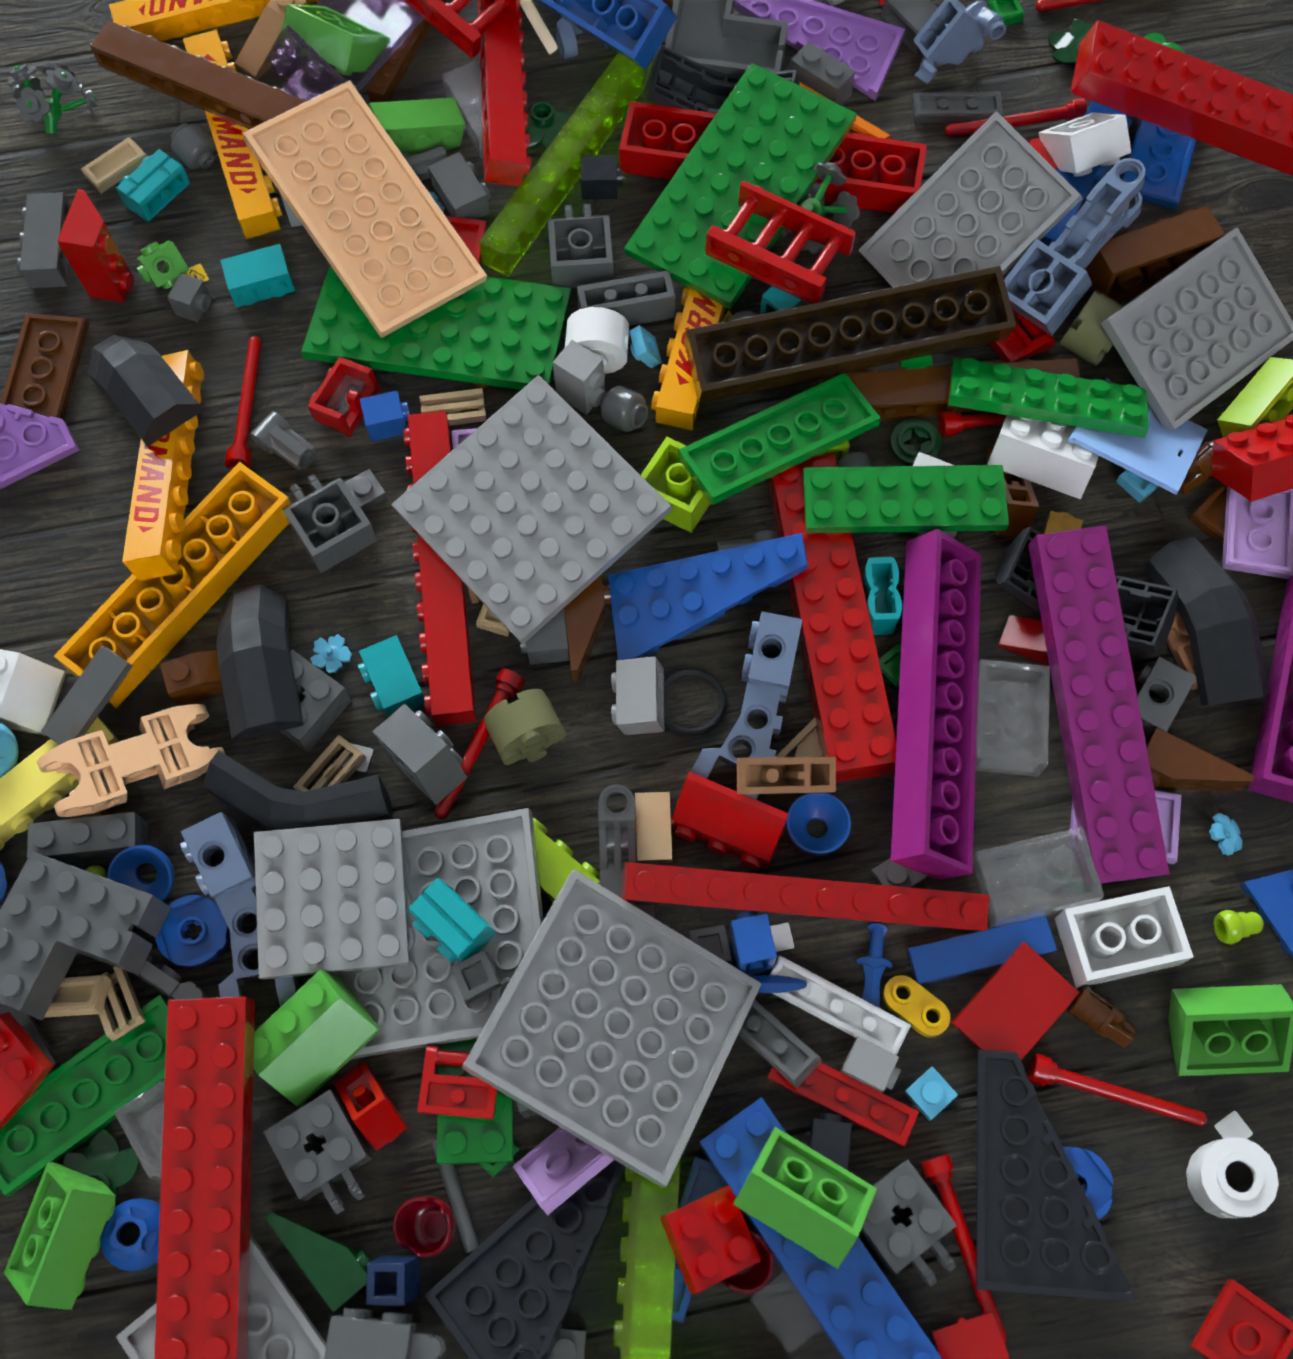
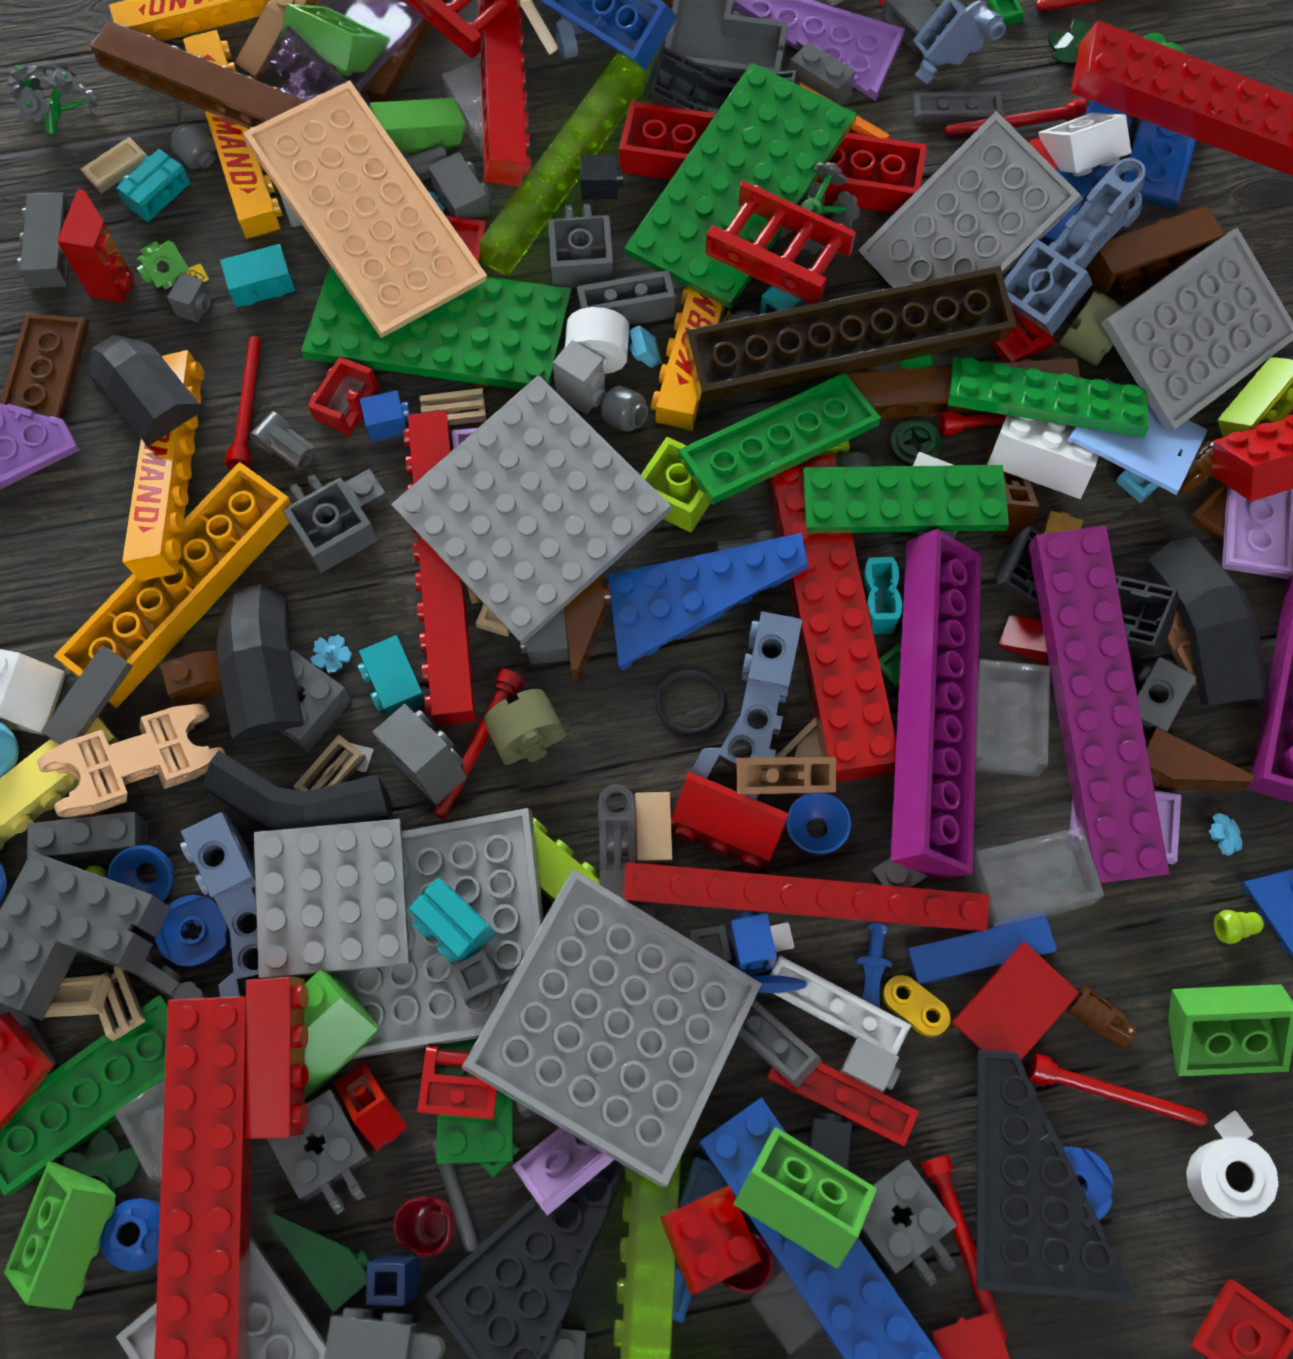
(275, 1058): none -> red brick
(545, 124): dark green plate -> none
(638, 696): light grey brick -> none
(930, 1093): medium azure plate -> none
(1123, 937): white brick -> none

